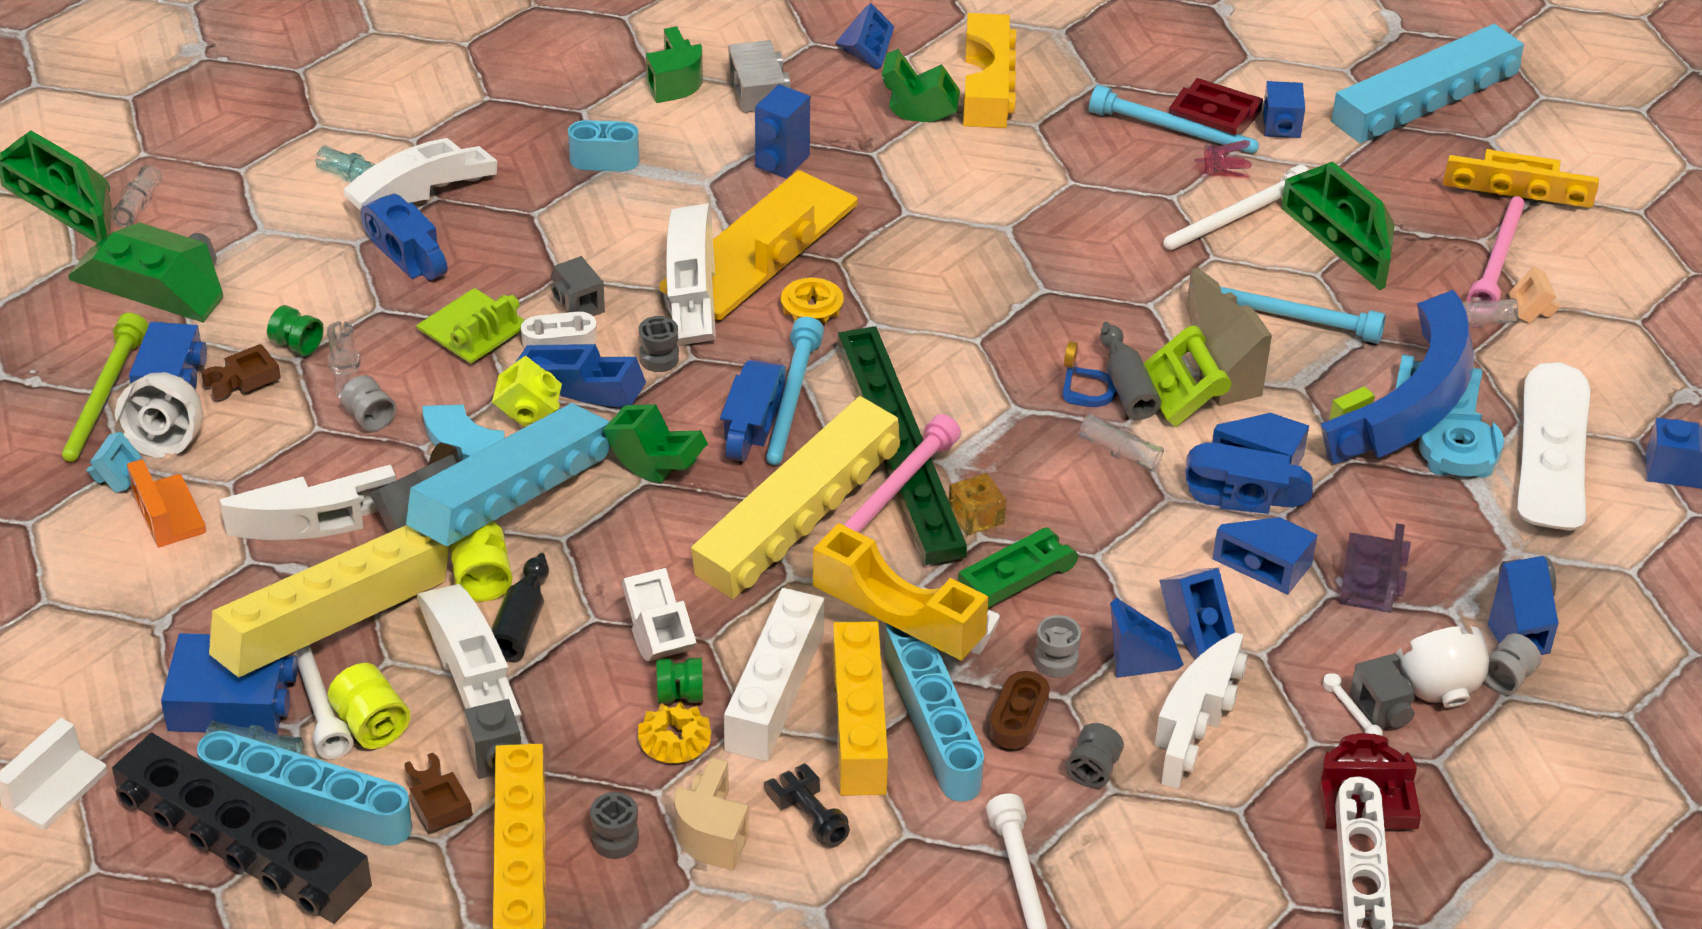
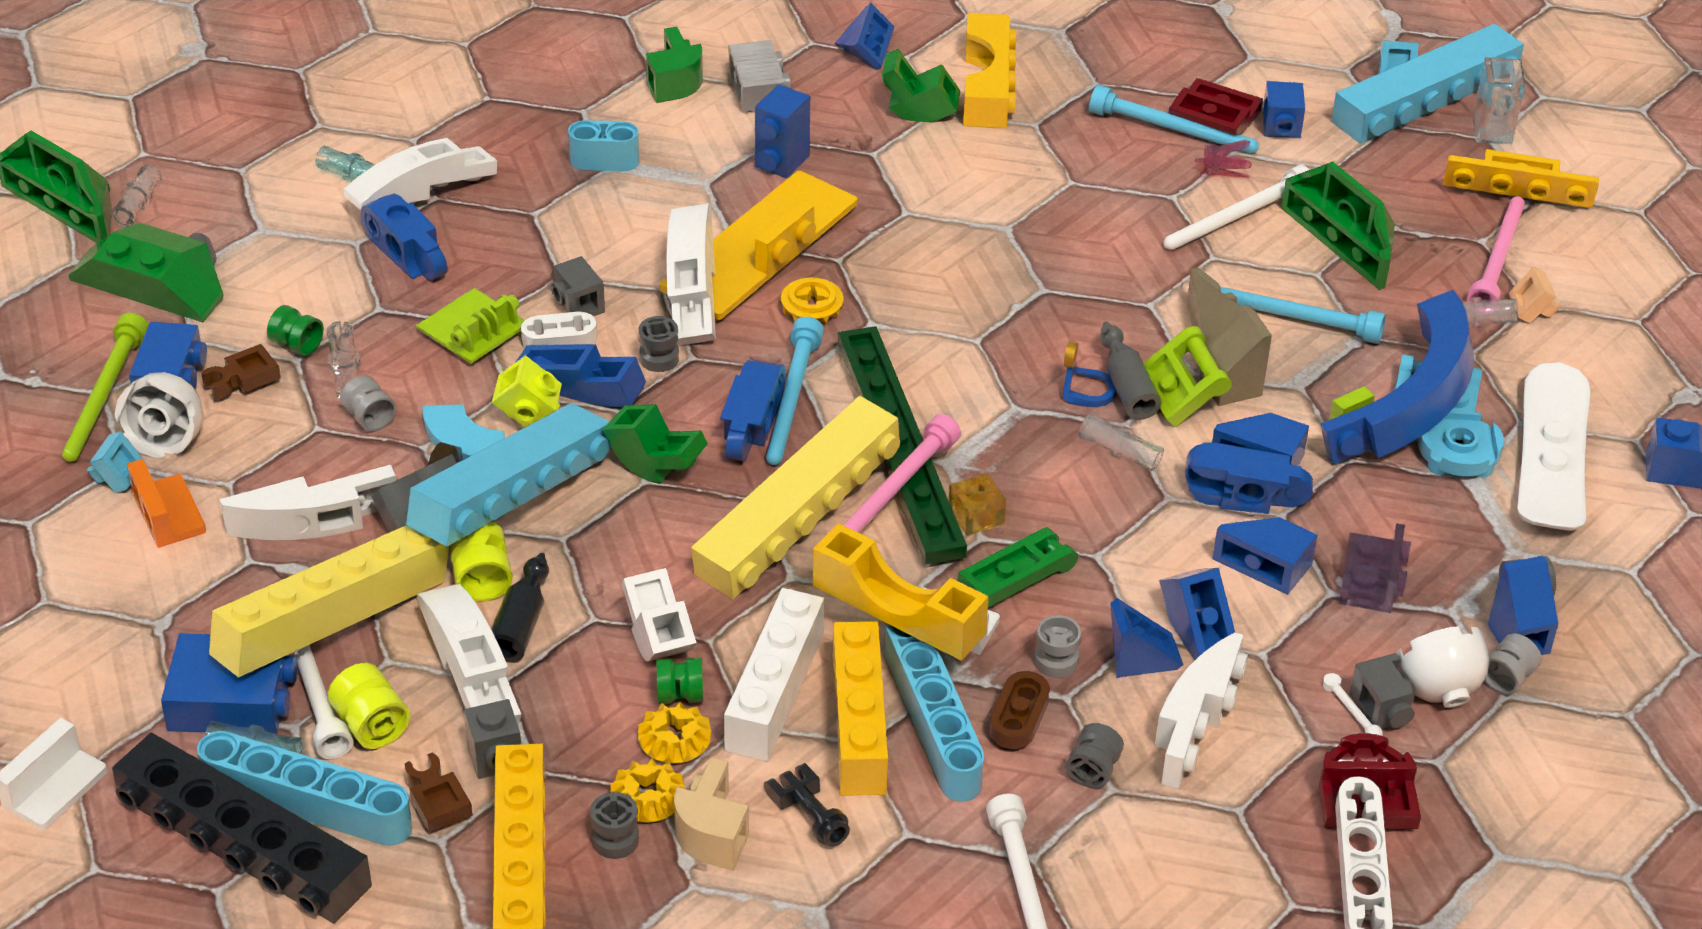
(651, 804): none -> yellow gear
(1395, 53): none -> medium azure tile
(1498, 100): none -> clear brick

